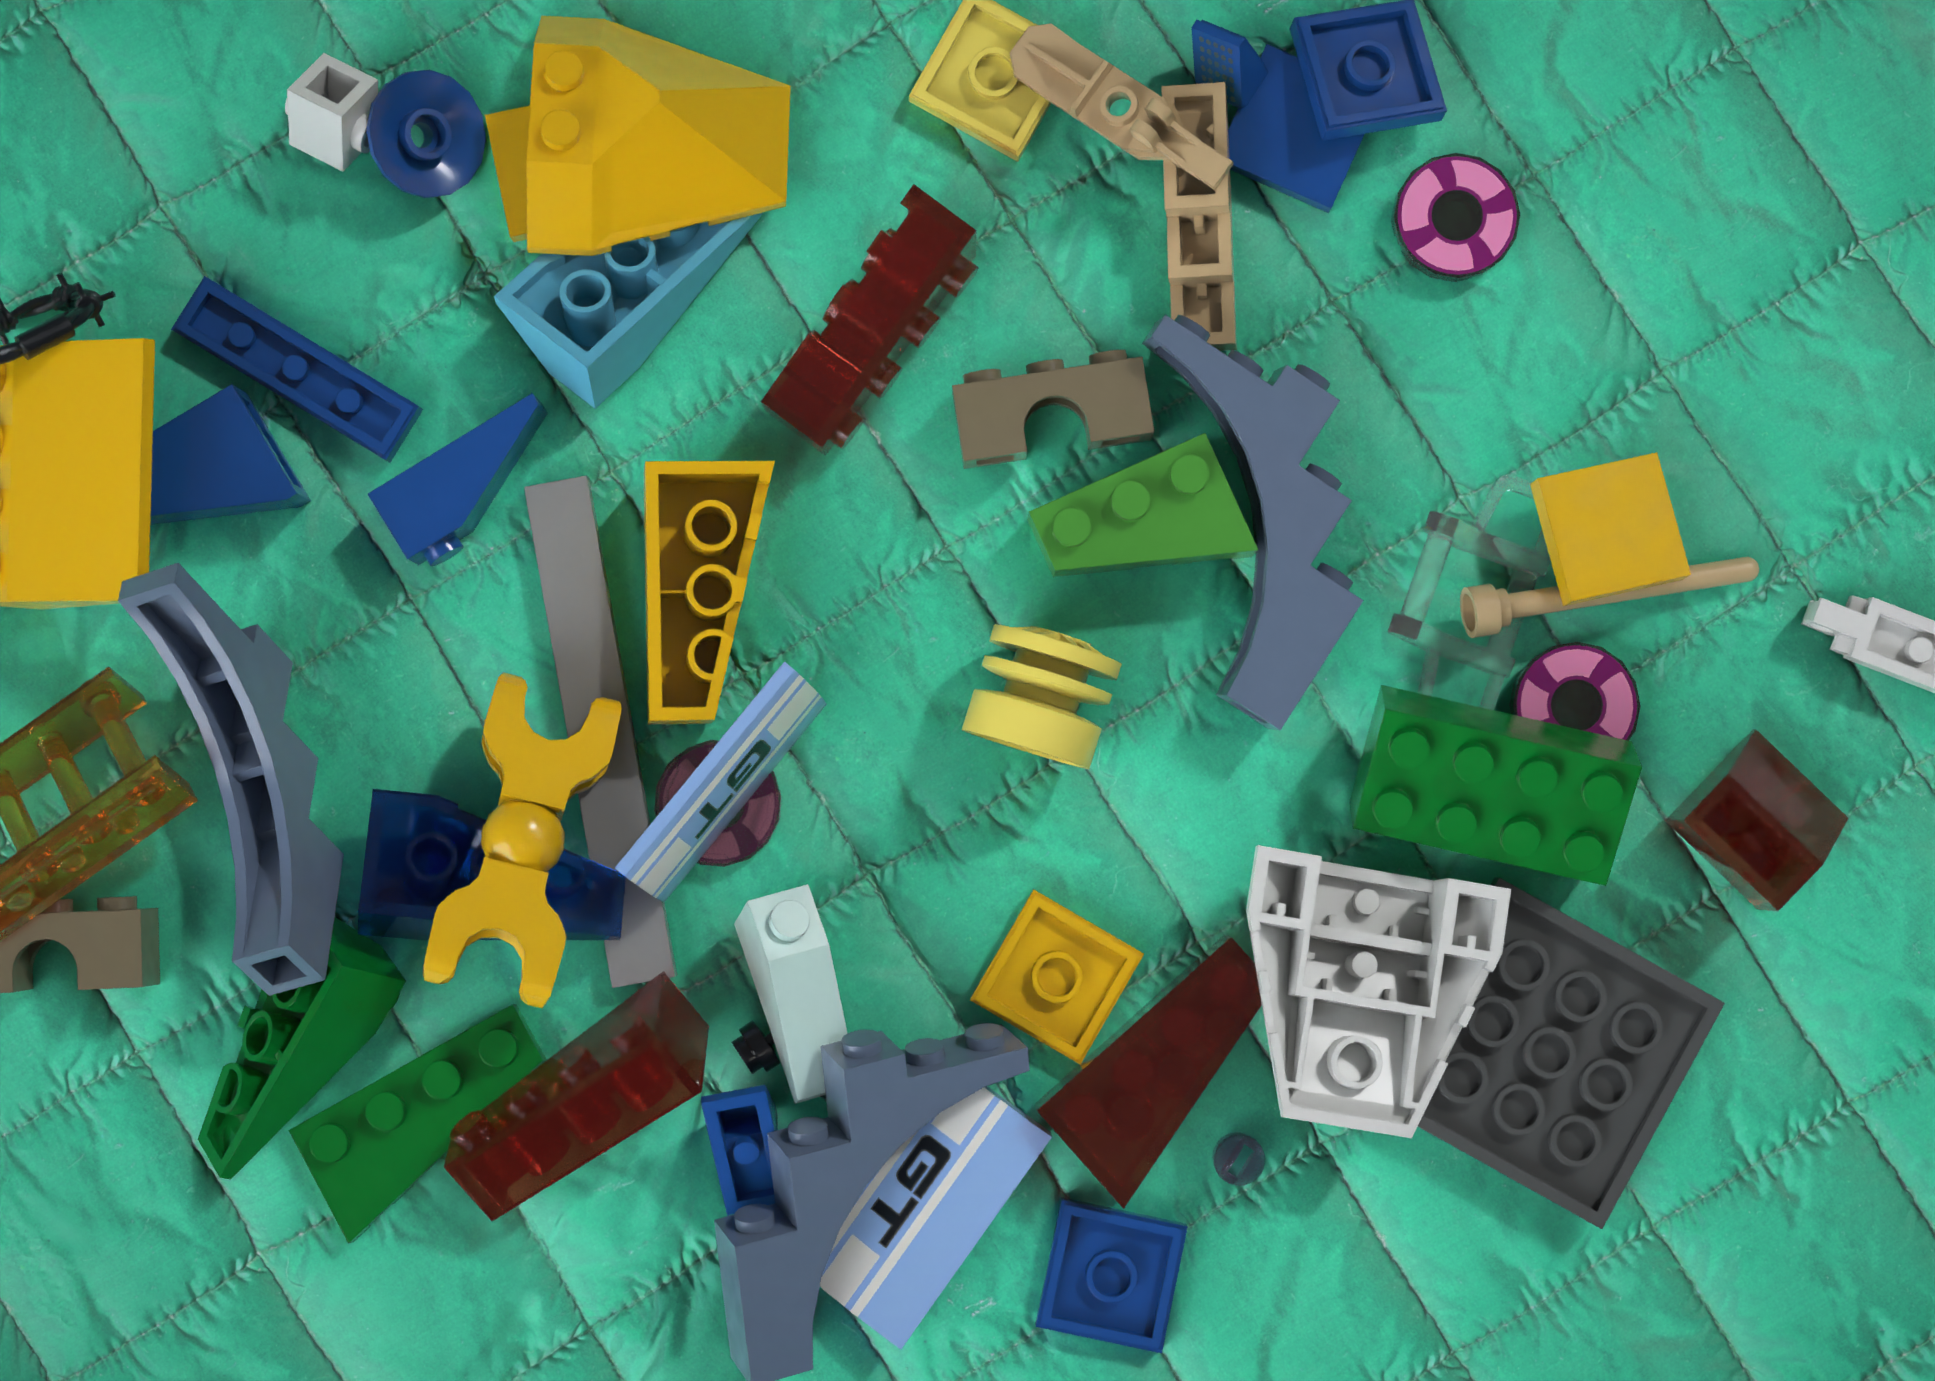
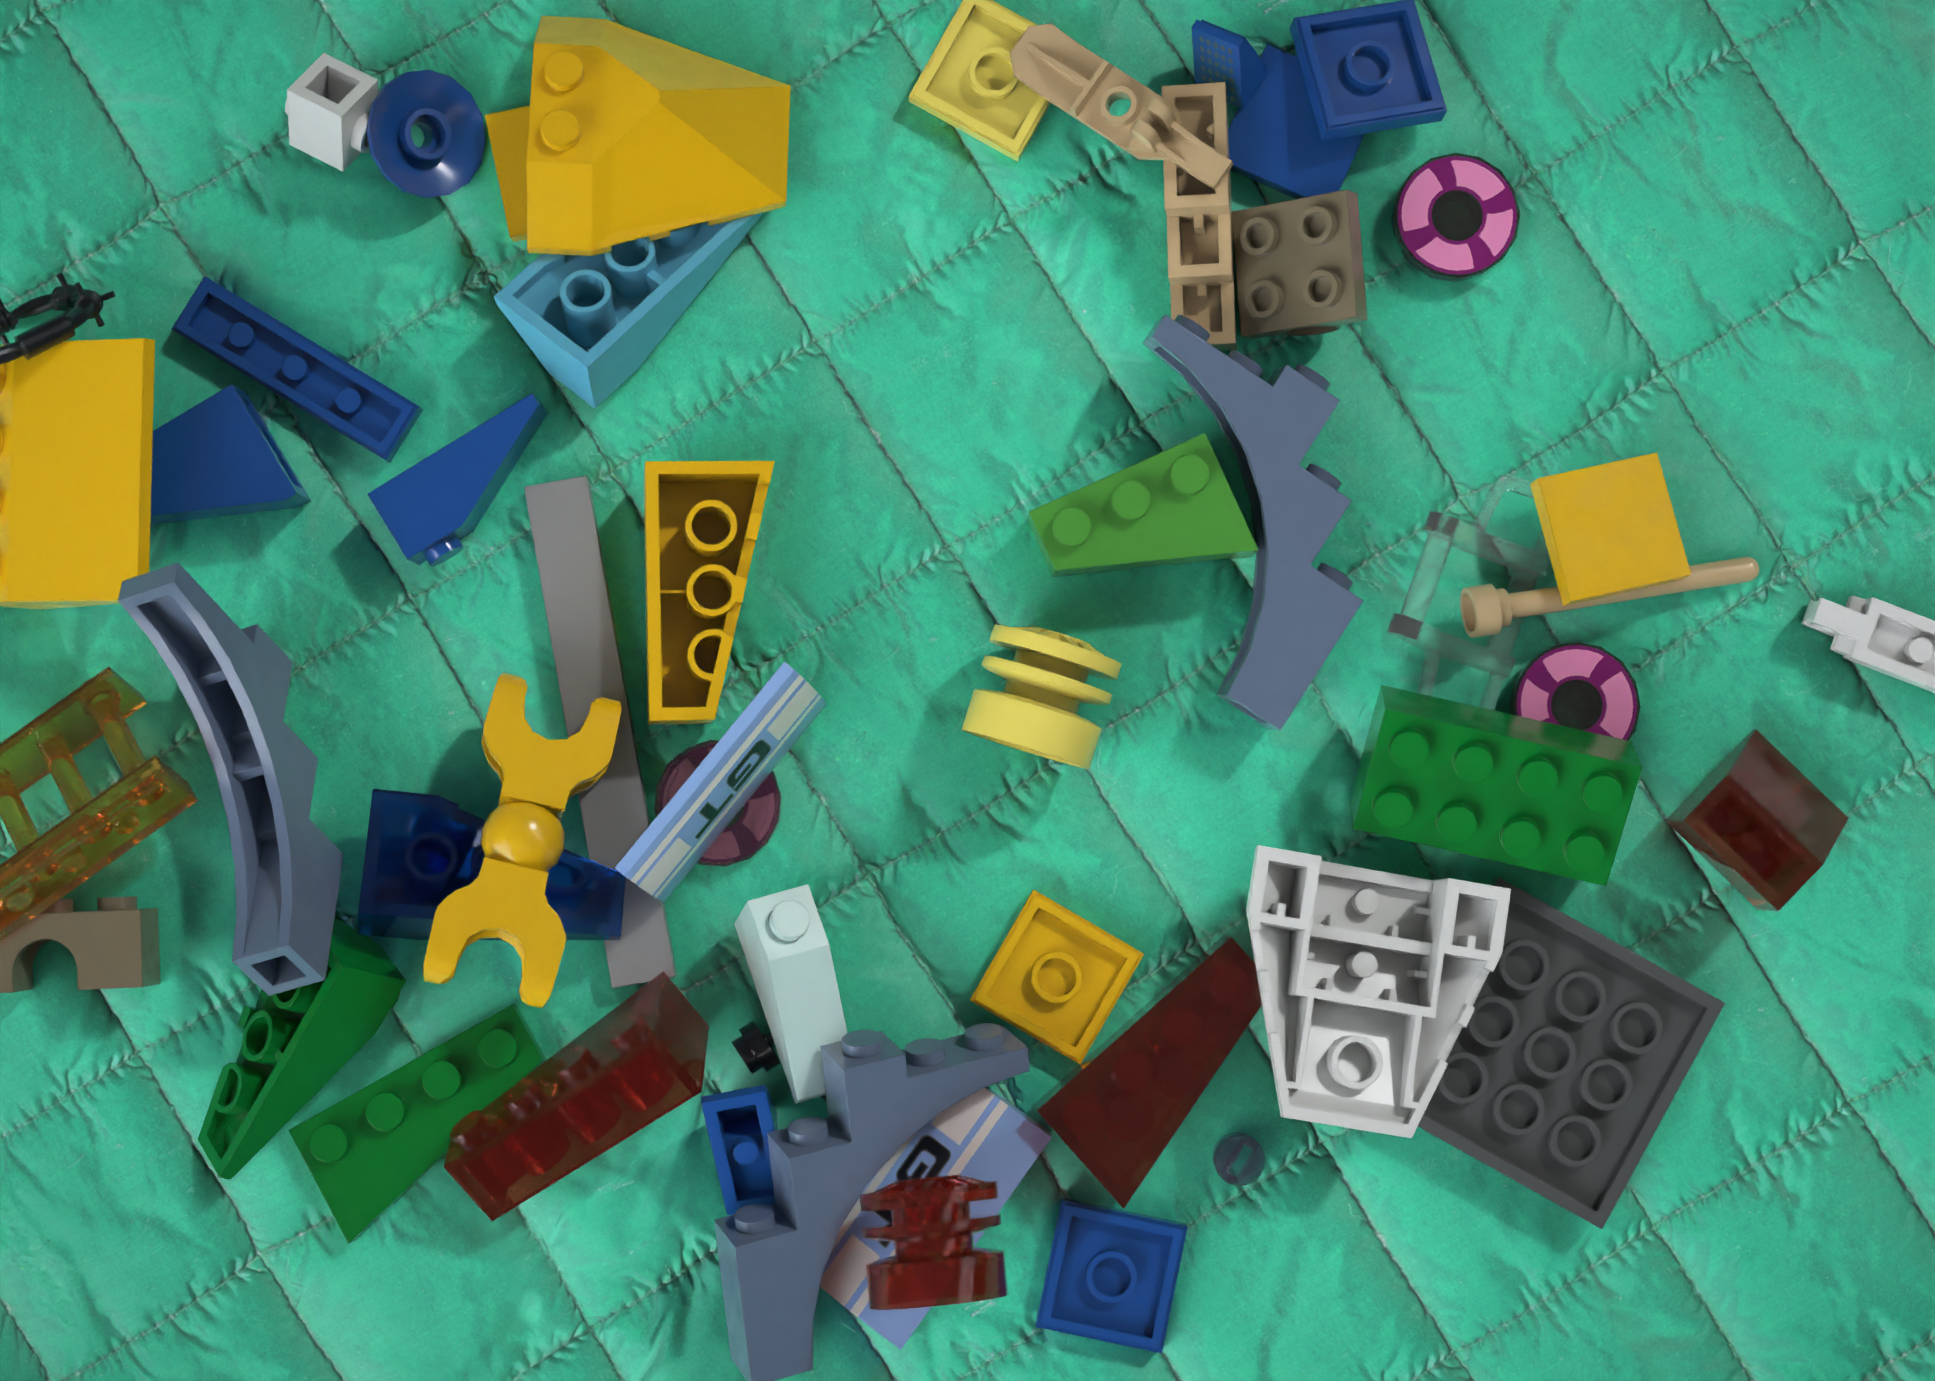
(874, 323): clear red wedge -> none
(933, 1244): none -> clear red wheel
(1105, 395): dark tan arch -> none
(1299, 266): none -> dark tan plate

